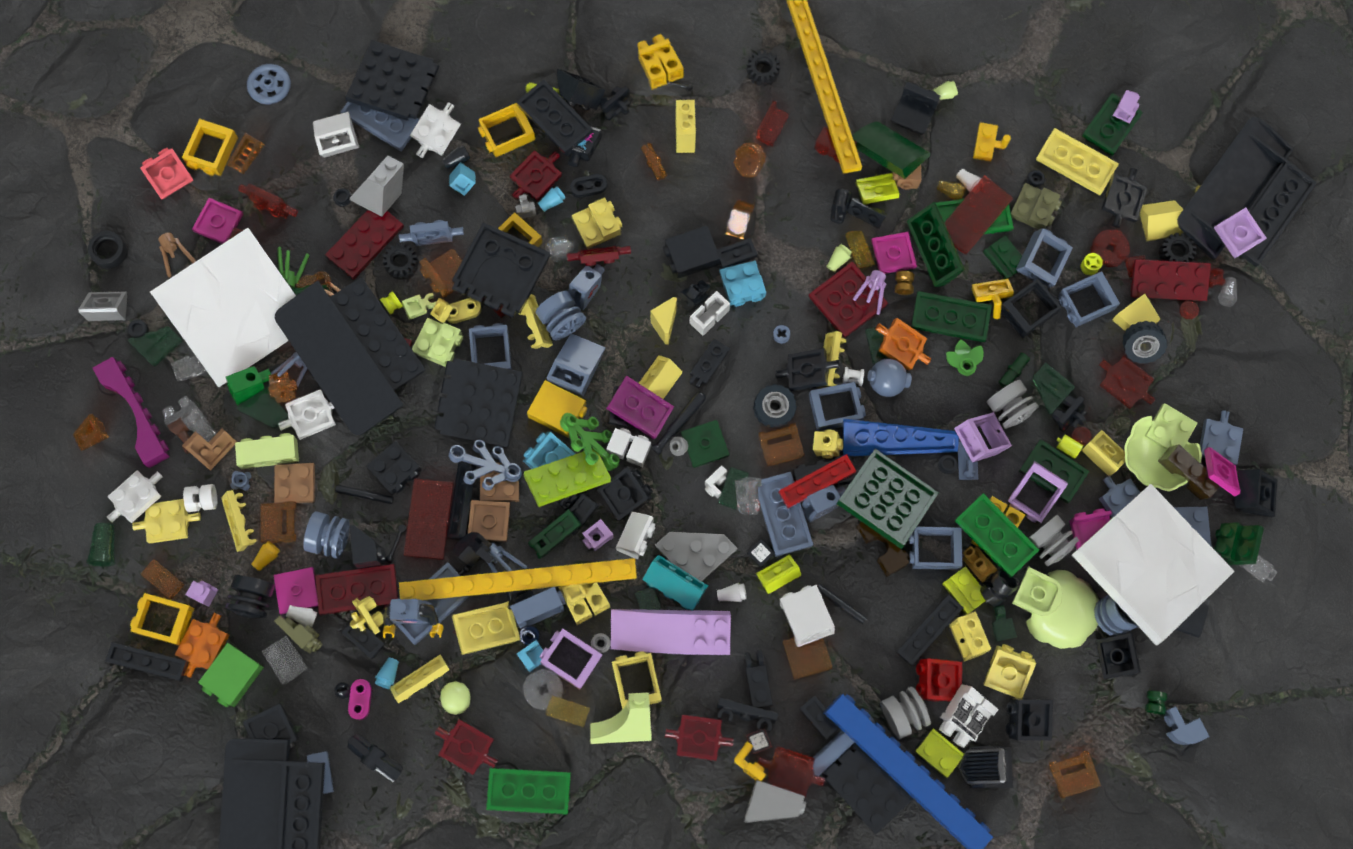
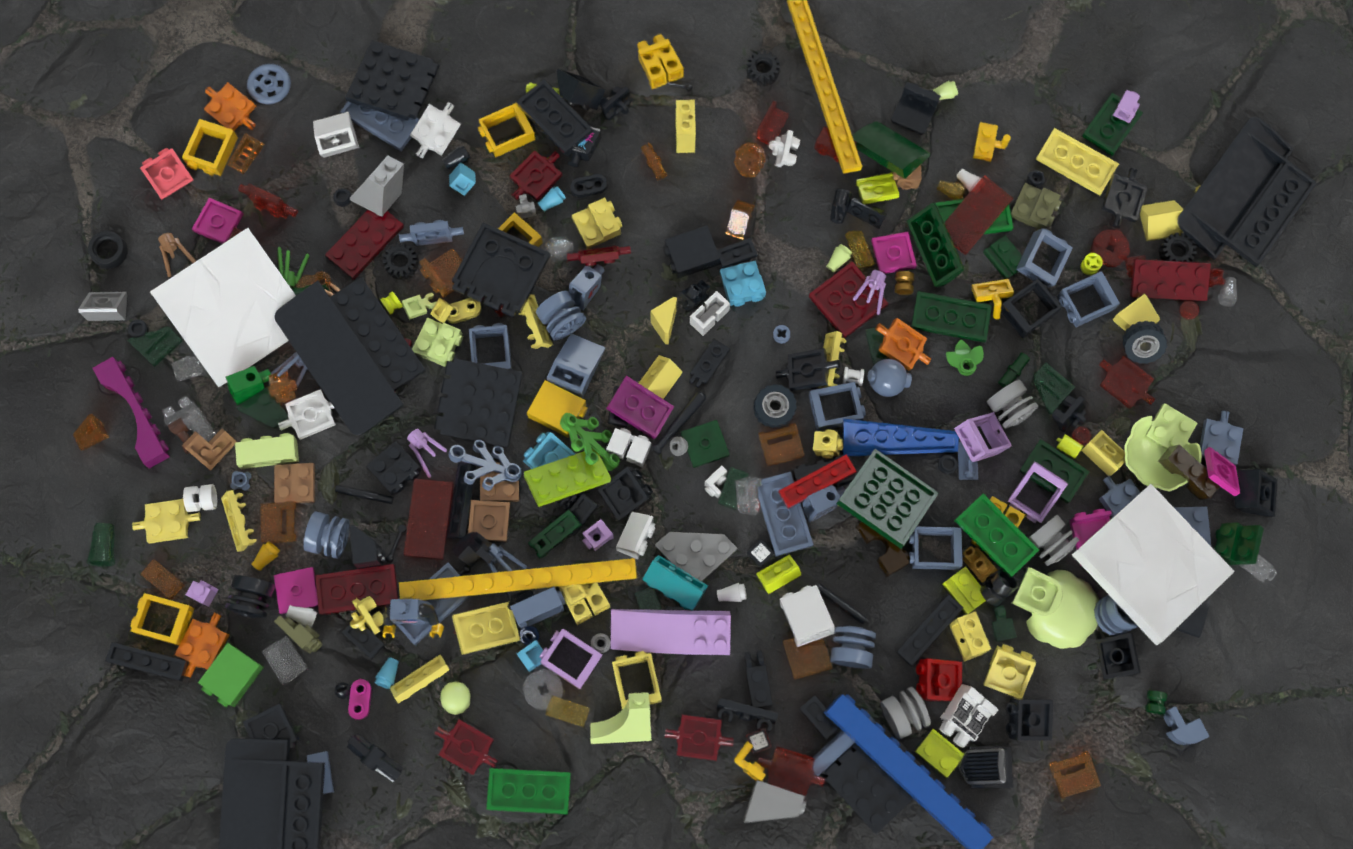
(134, 496): white plate -> none
(230, 107): none -> orange plate
(419, 440): none -> lavender plant
(781, 148): none -> white hips
(853, 646): none -> sand blue wheel
(1240, 233): lavender plate -> none

